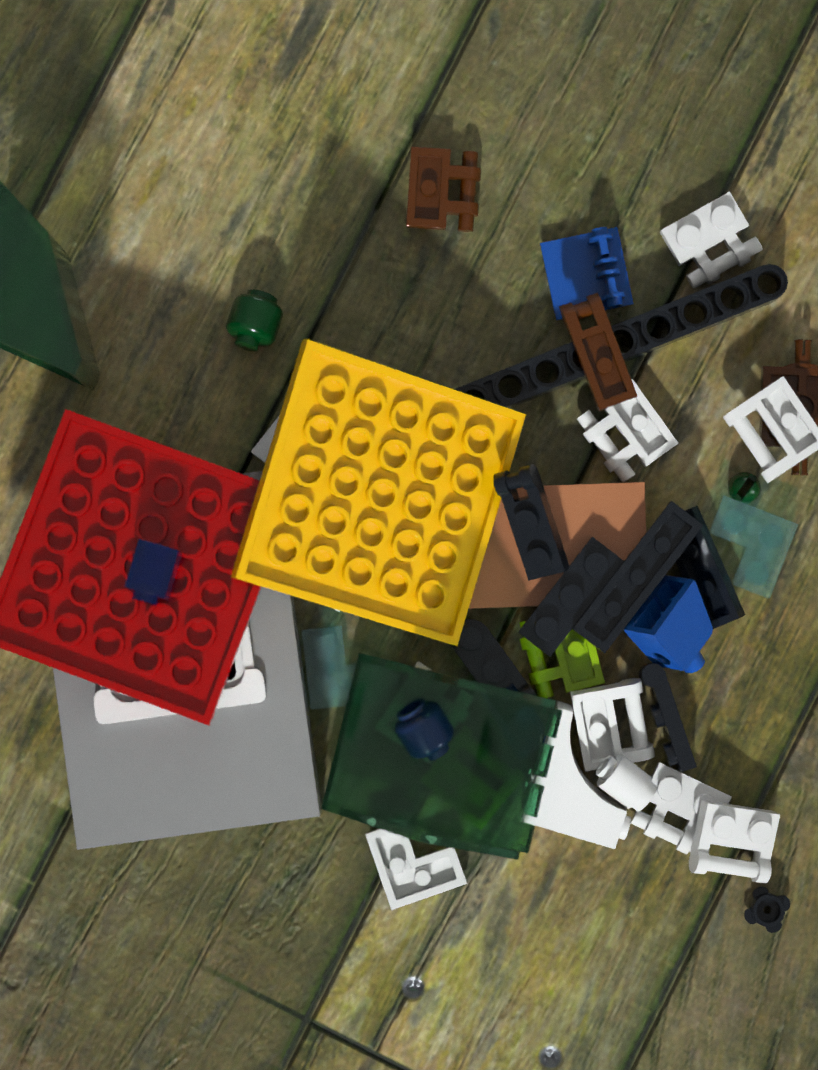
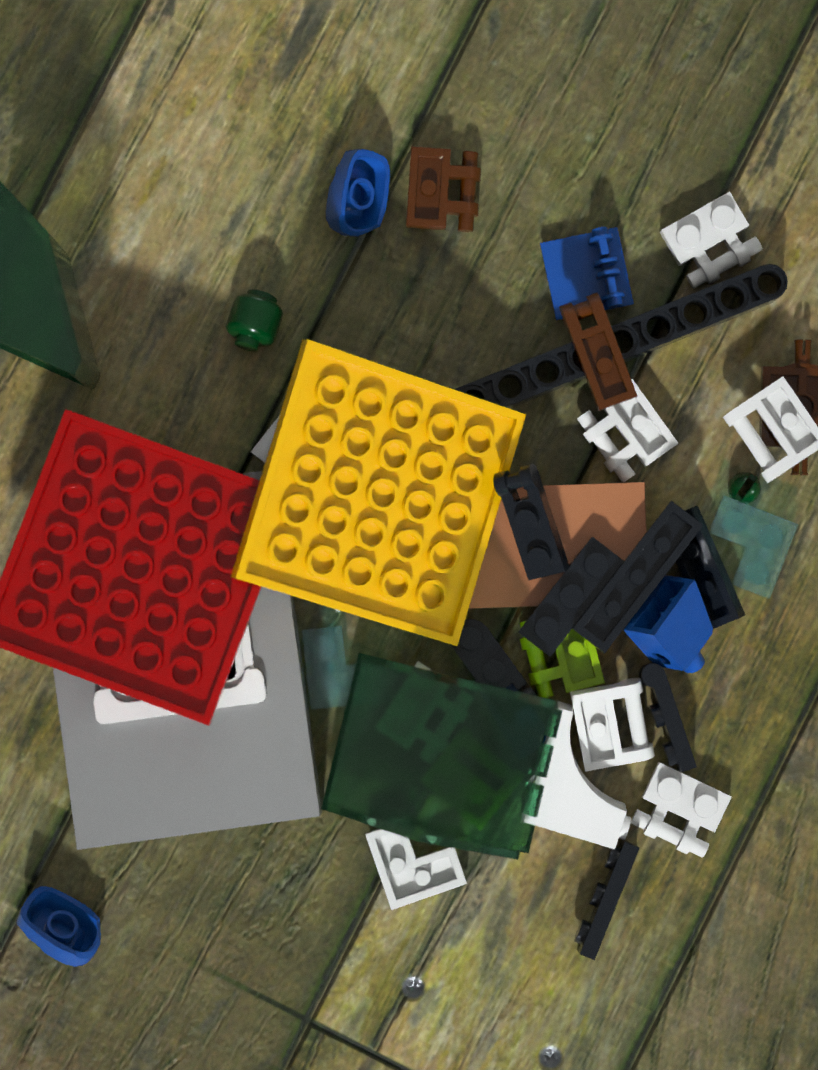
(60, 926): none -> blue piece
(152, 571): clear blue brick -> none
(358, 193): none -> blue piece
(424, 729): dark blue head -> none
(605, 898): none -> black plate
(625, 782): white brick -> none
(735, 828): white plate -> none
(770, 920): black plate -> none

